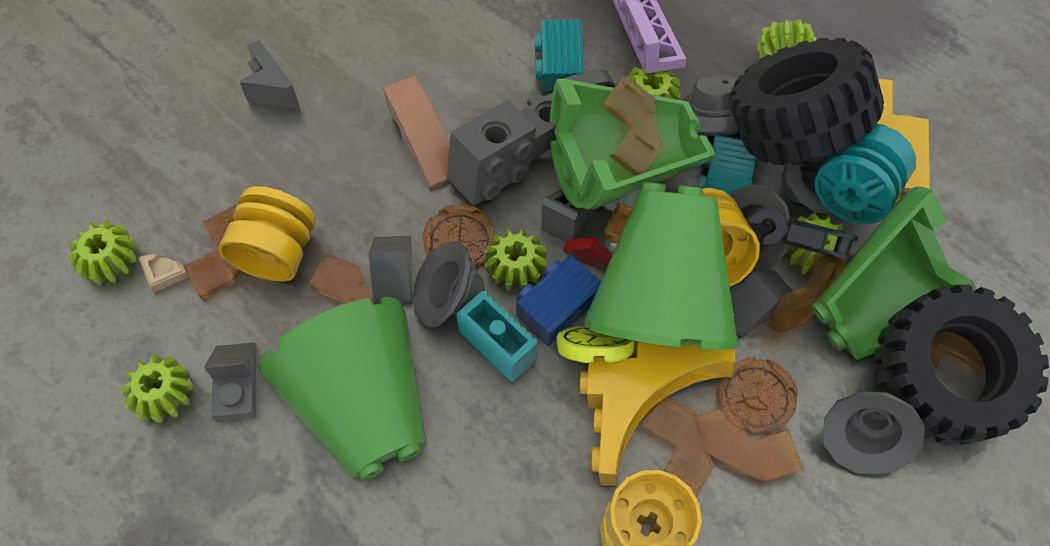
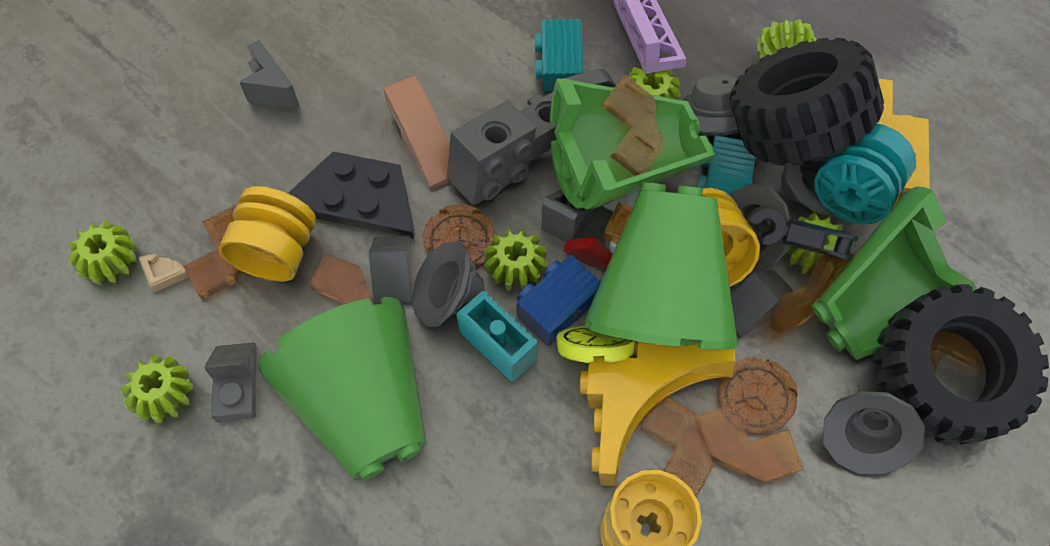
(358, 194): none -> black wing

